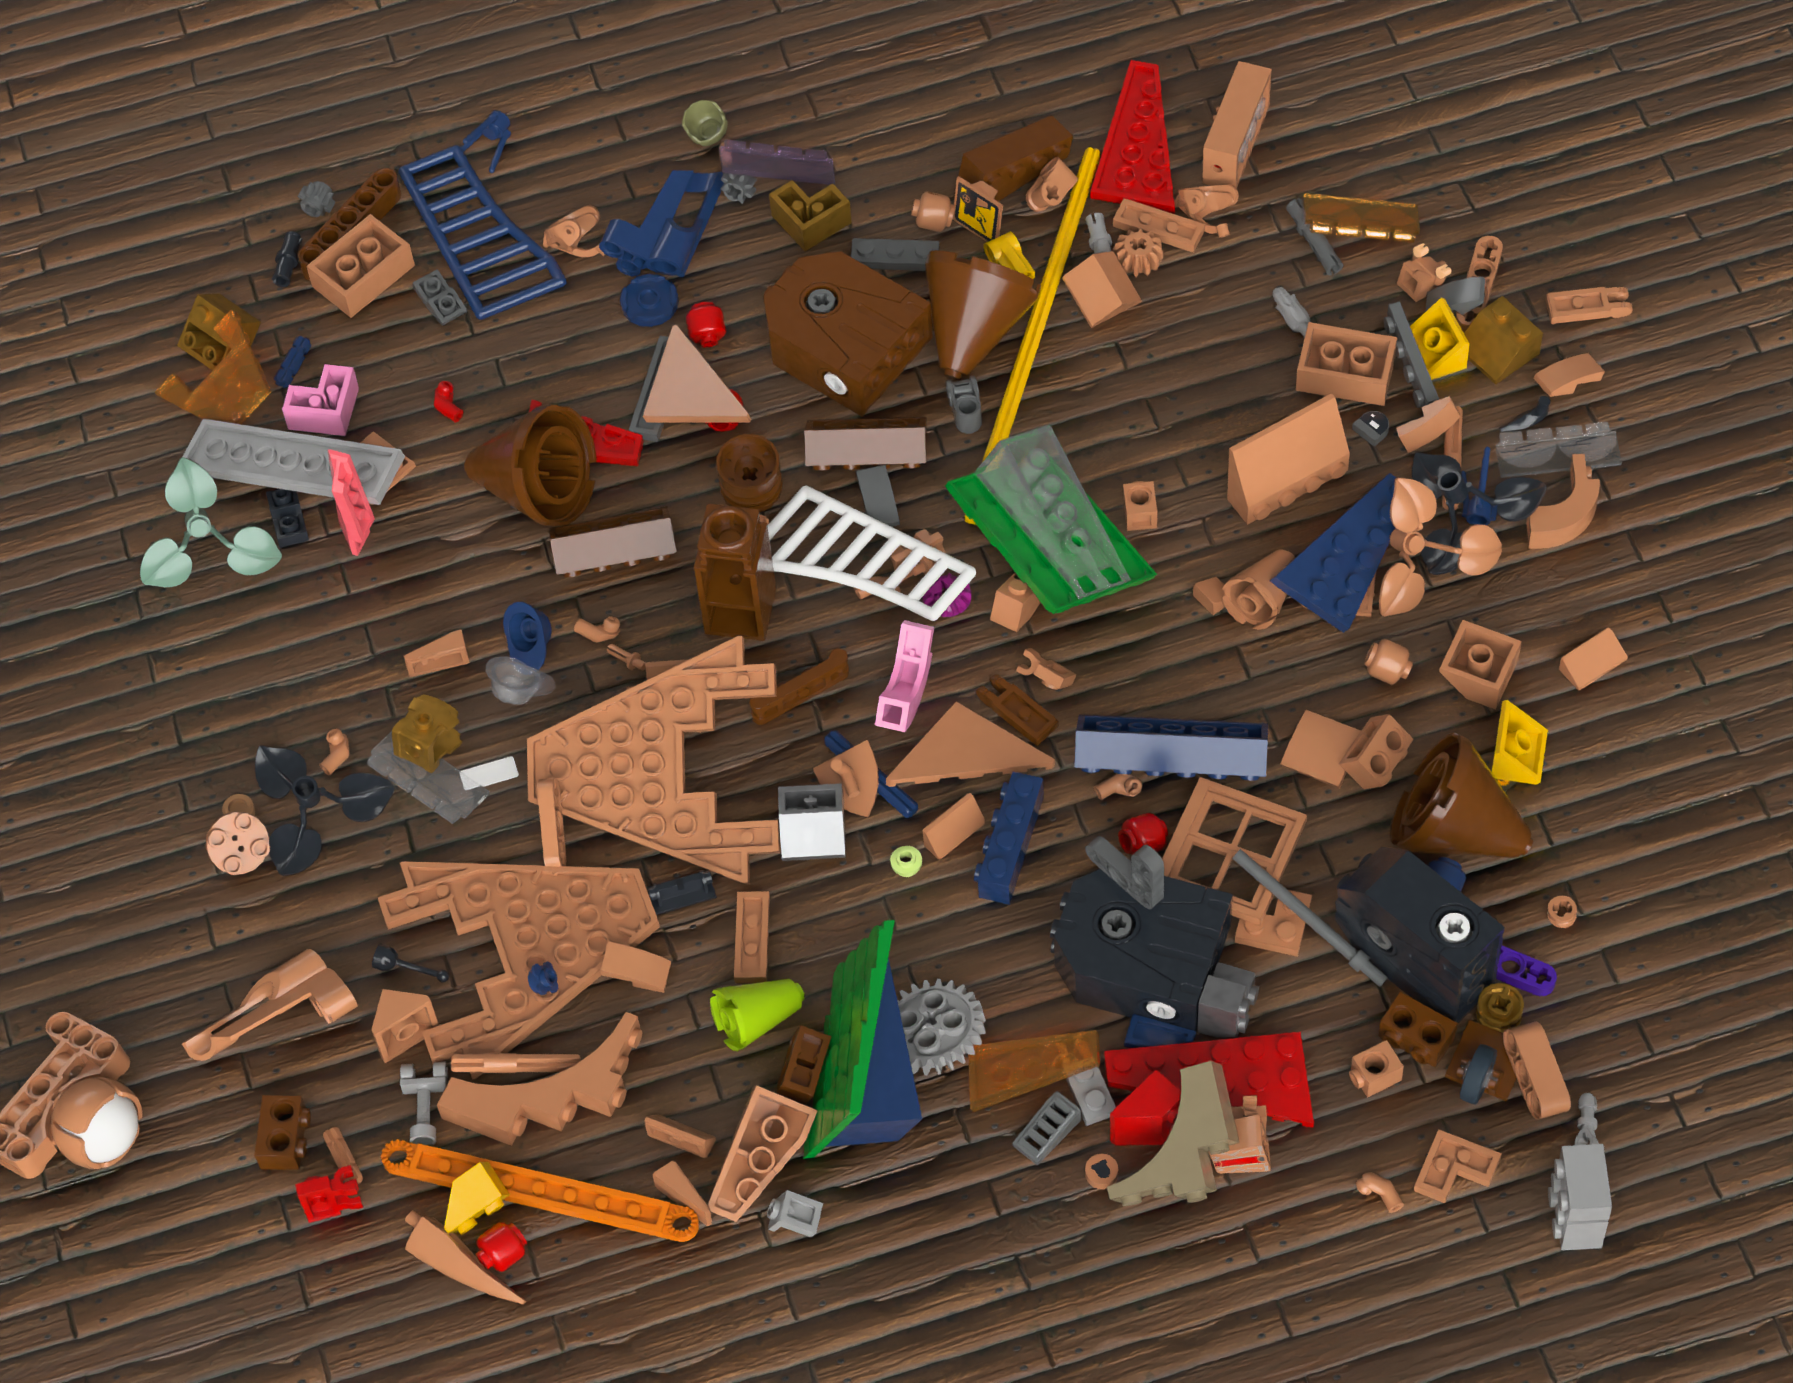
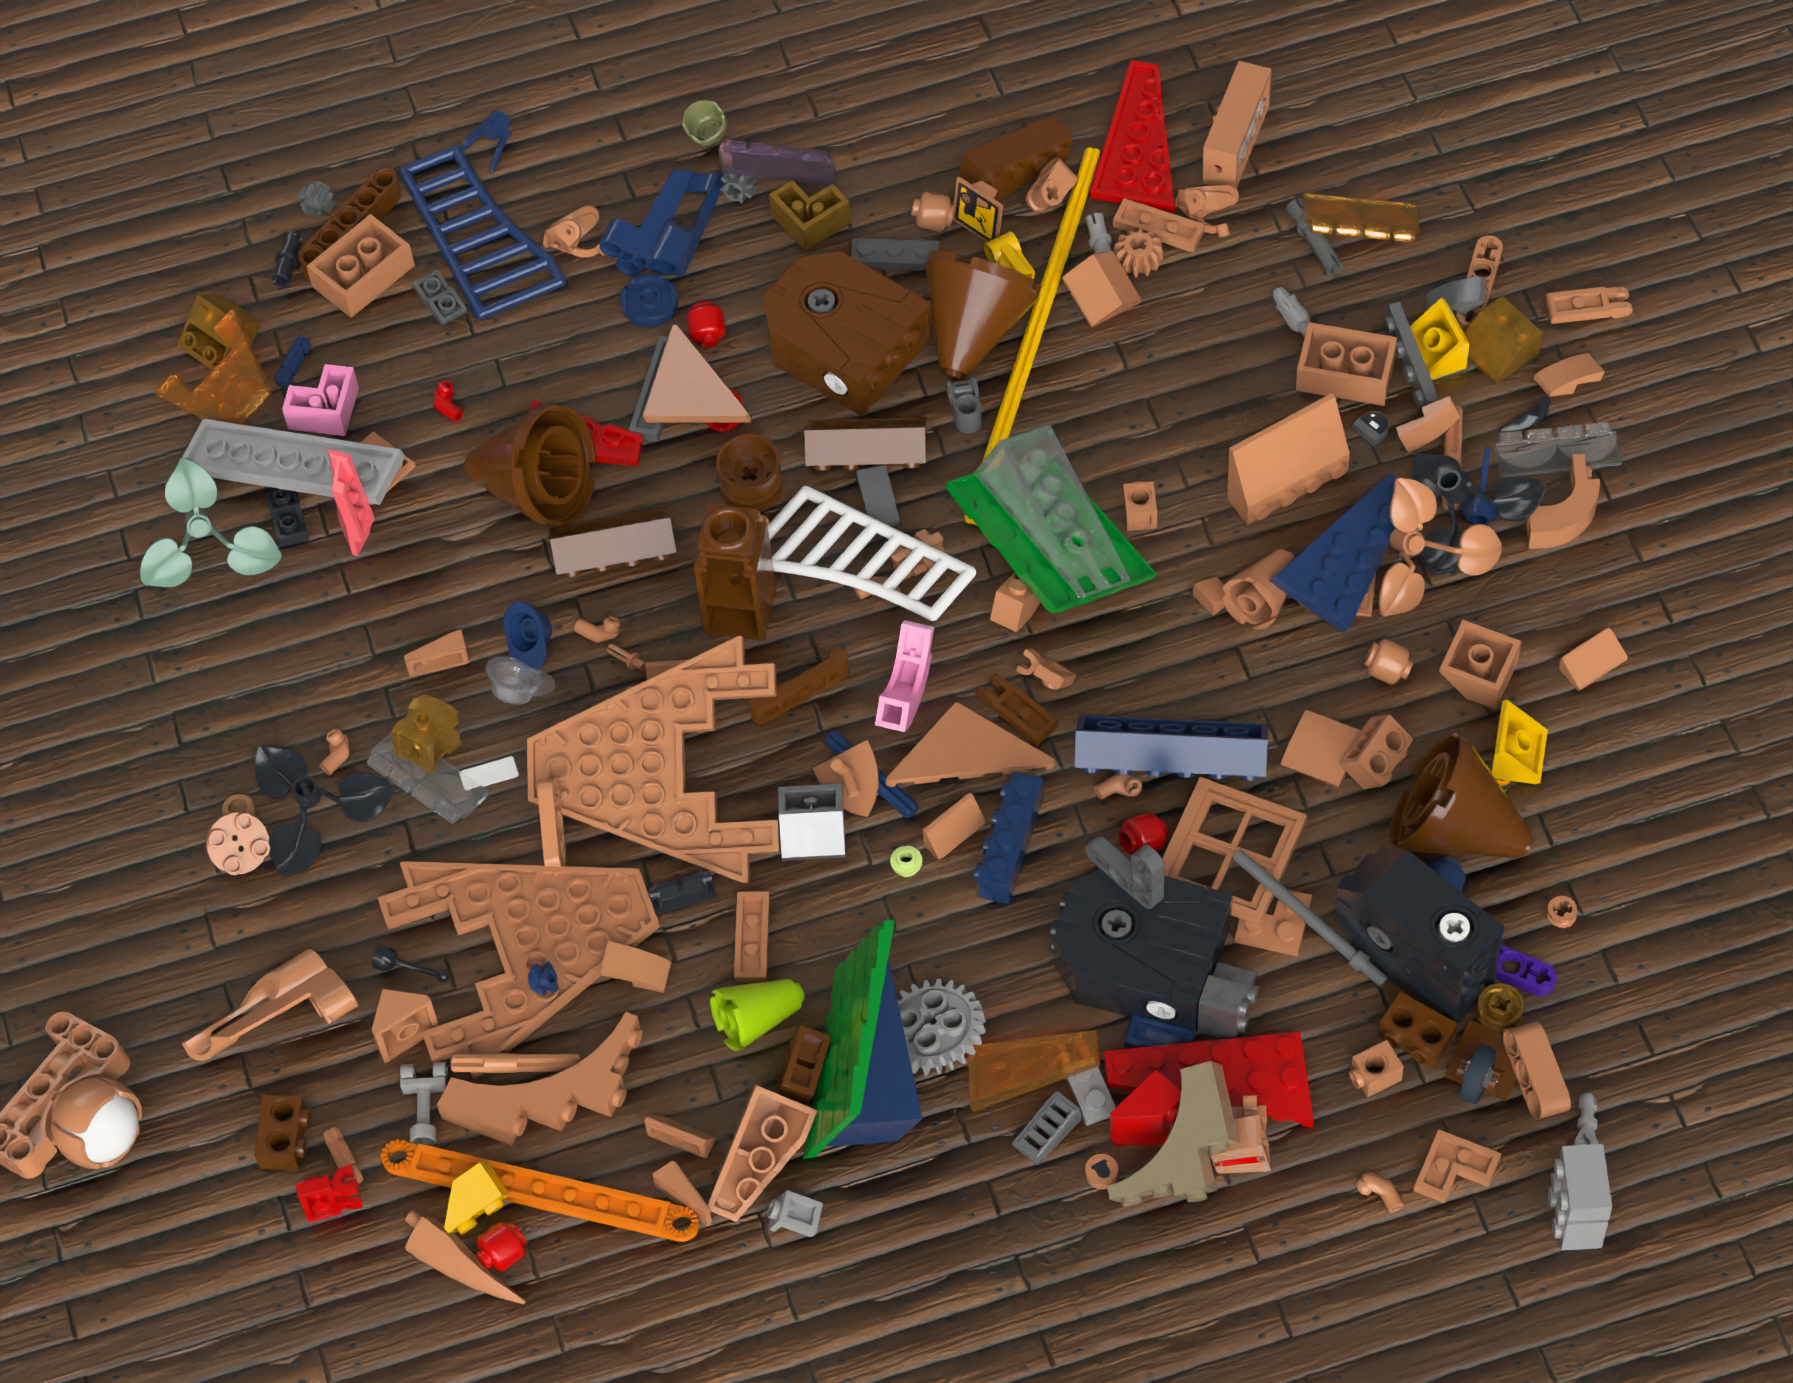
(935, 592): magenta gear -> none
(1422, 274): nougat piece -> none

